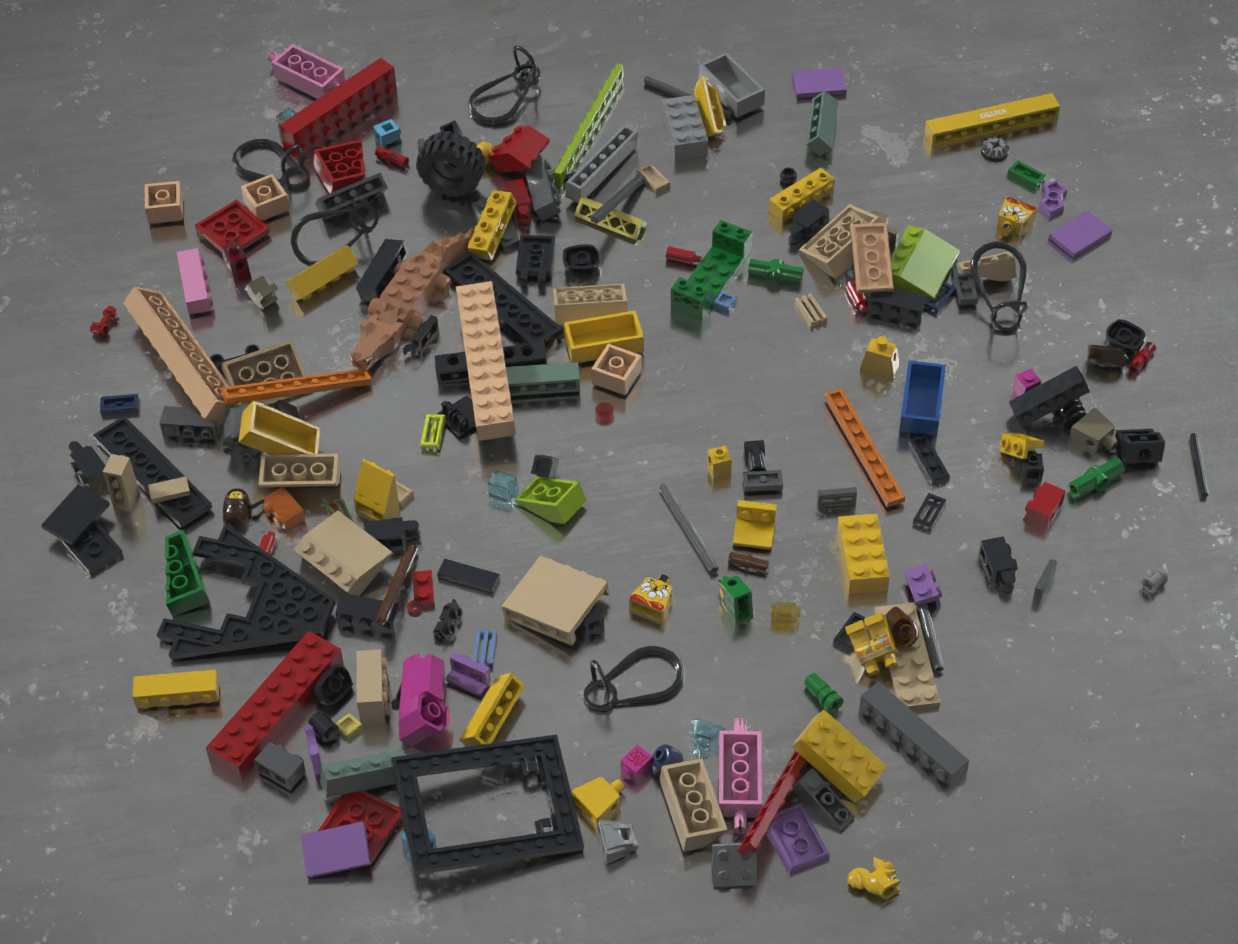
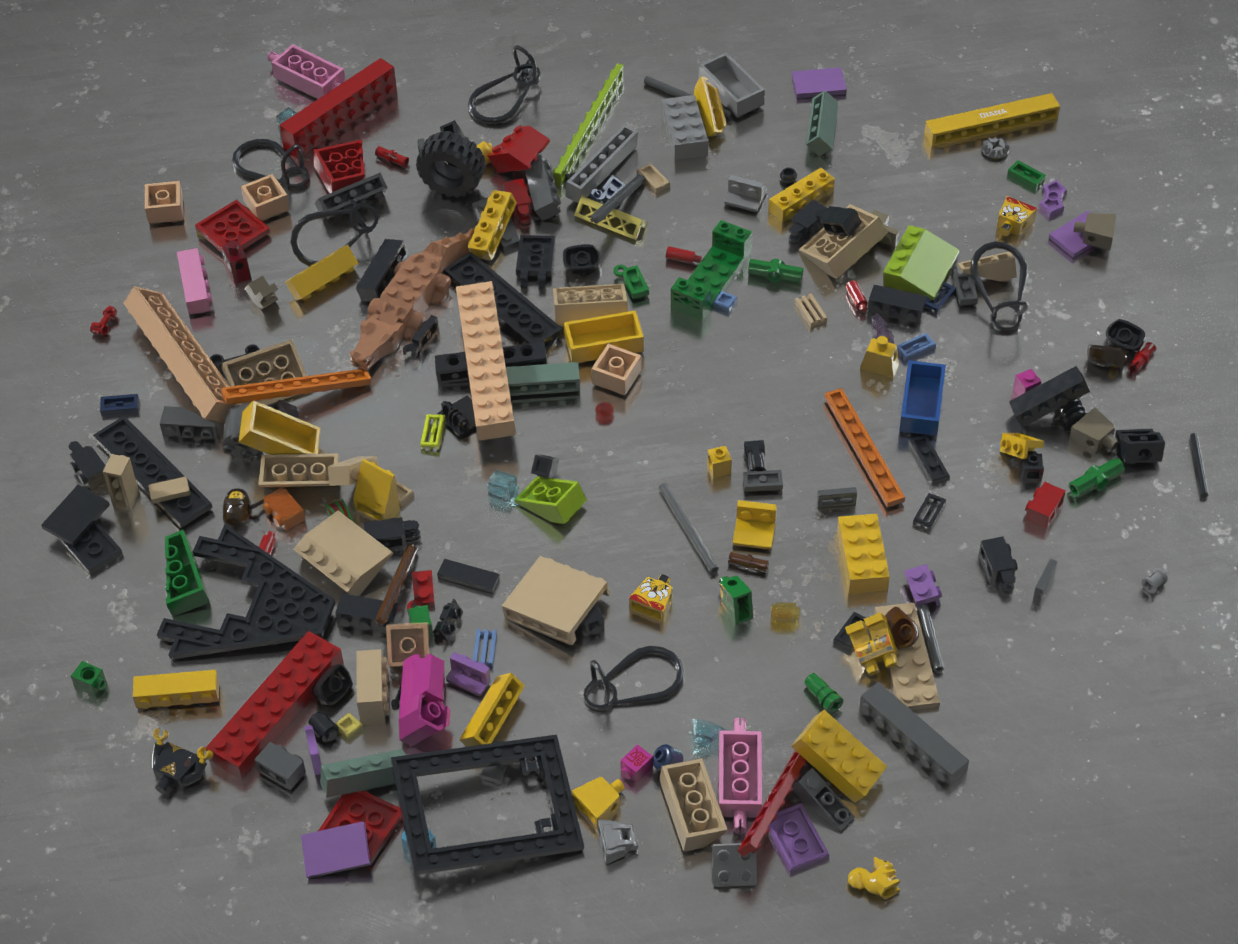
(83, 673): none -> green brick
(175, 765): none -> black torso
(347, 471): none -> tan brick
(387, 132): medium azure brick -> none
(405, 641): none -> light nougat brick
(420, 614): none -> green brick
(611, 187): none -> hinge
(633, 280): none -> green hinge
(744, 193): none -> light grey bracket
(839, 220): none -> black hinge
(871, 258): light nougat tile -> none
(880, 328): none -> clear purple plate
(917, 349): none -> medium blue tile
(1097, 230): none -> dark tan torso

